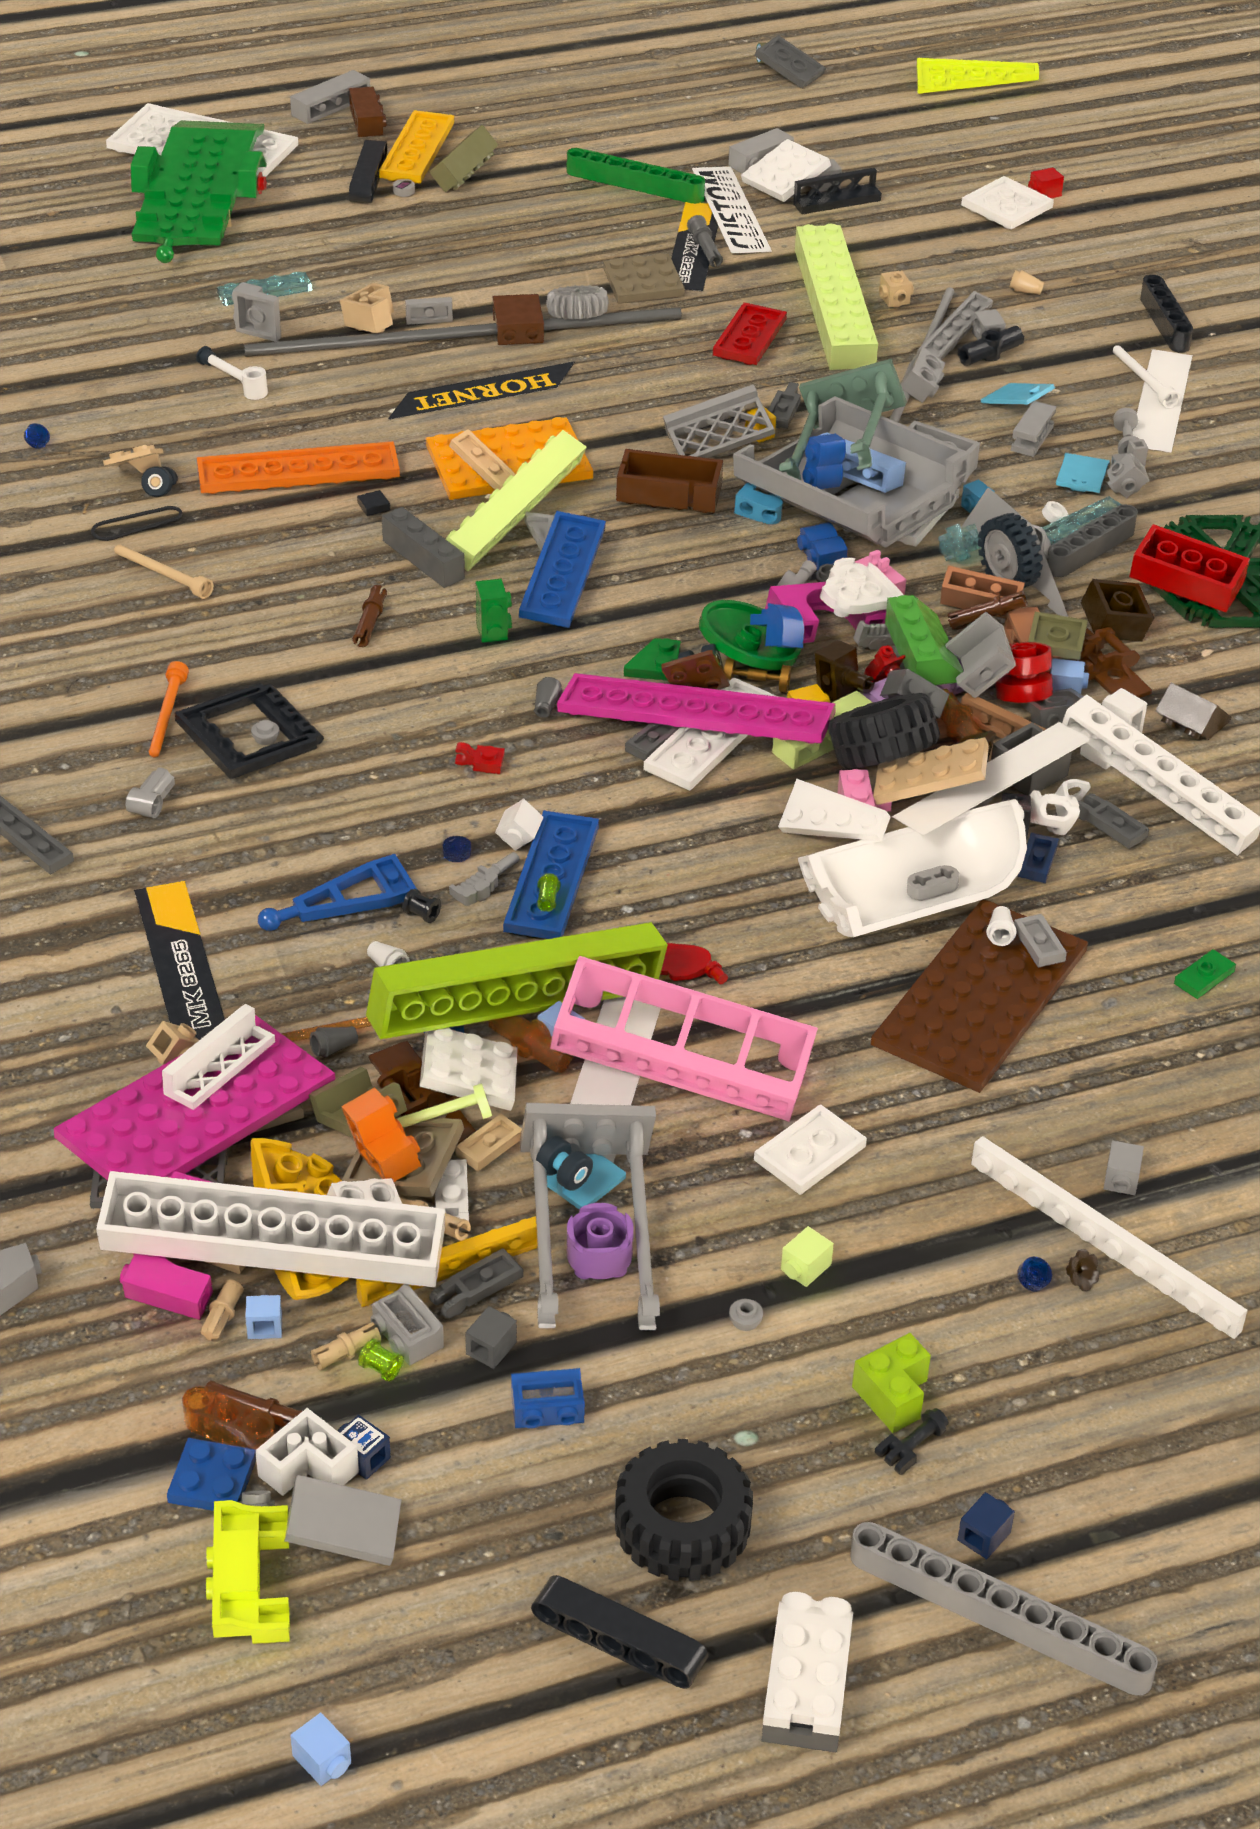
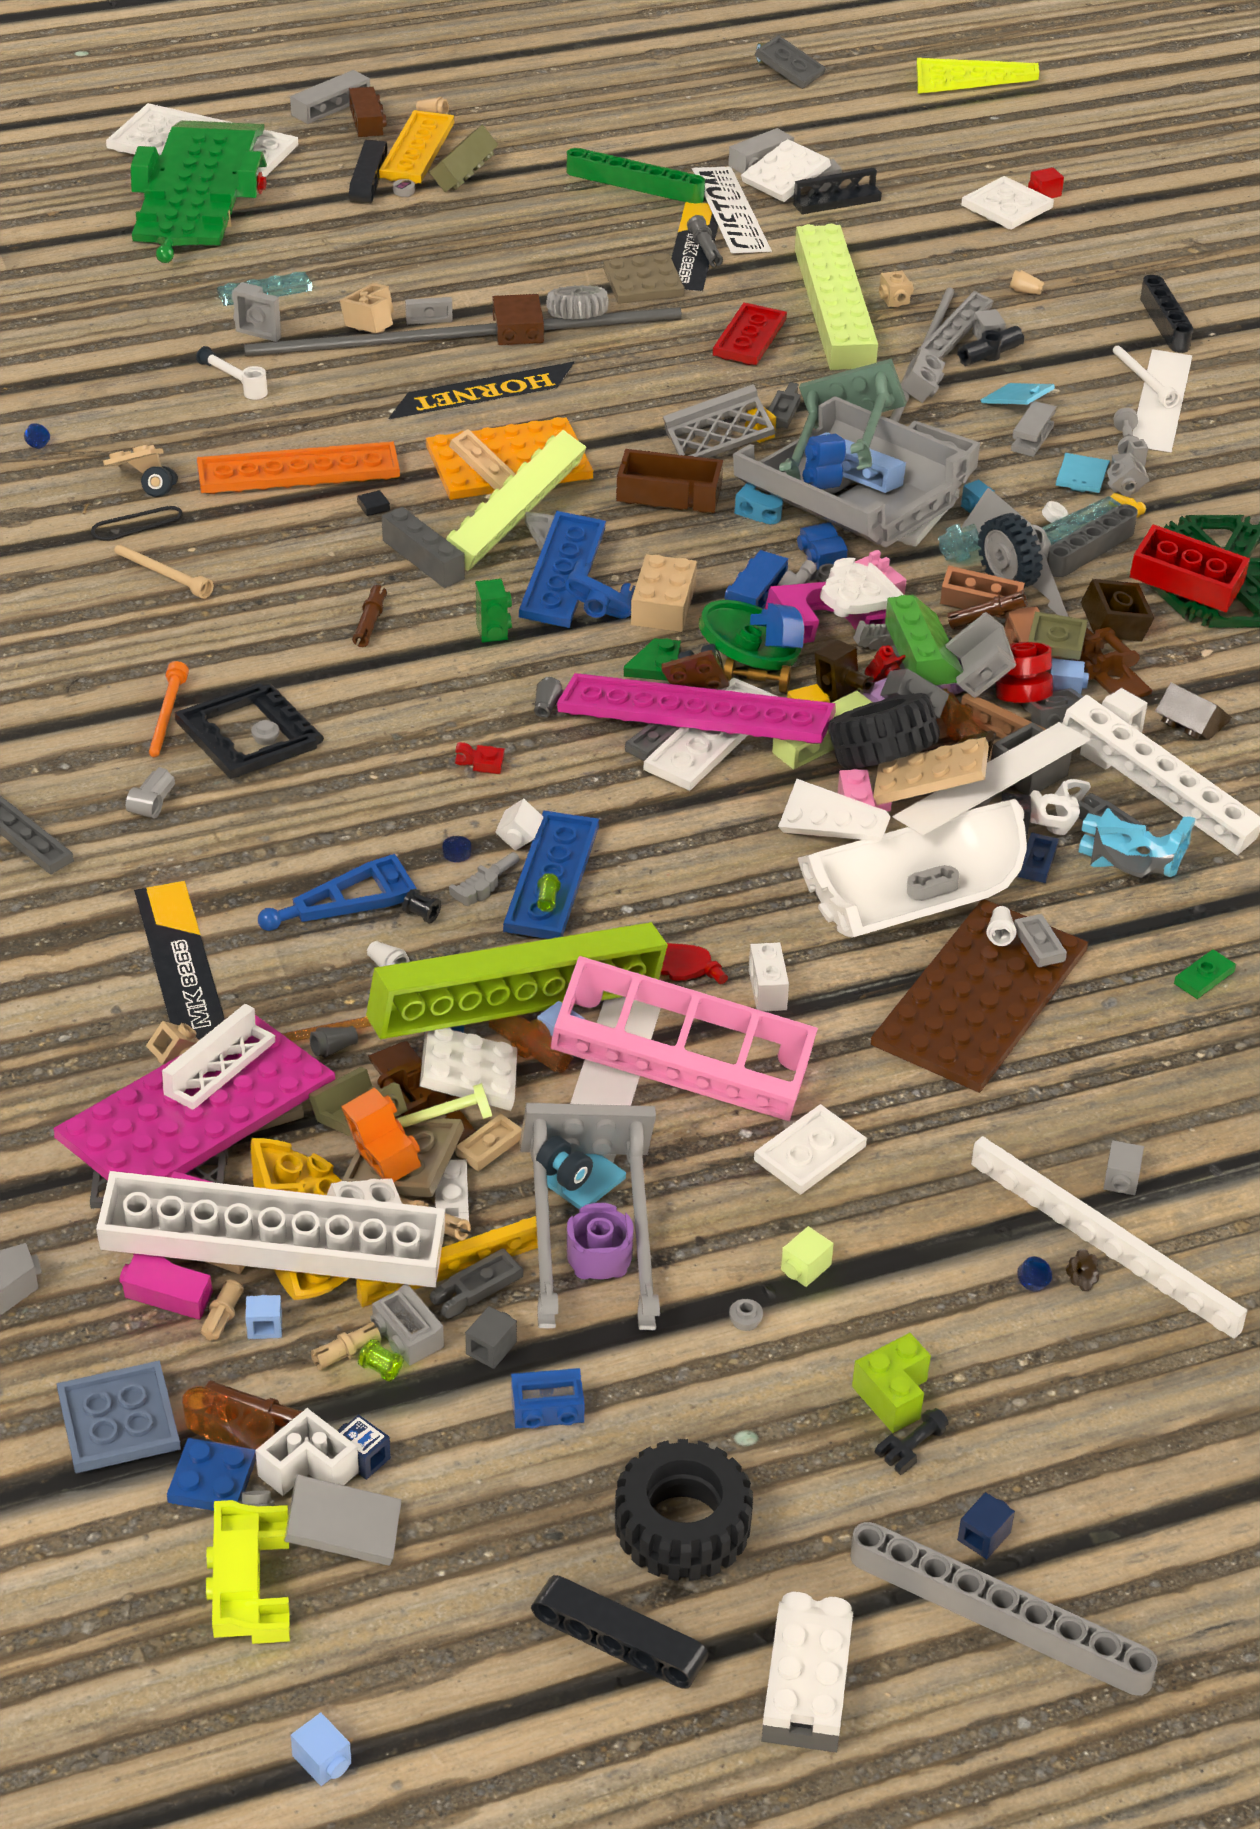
(118, 1416): none -> sand blue plate
(433, 105): none -> tan cone
(596, 596): none -> blue connector
(663, 592): none -> tan brick
(755, 581): none -> blue brick
(768, 977): none -> white brick
(1118, 842): none -> medium azure hips
(1129, 501): none -> yellow arm

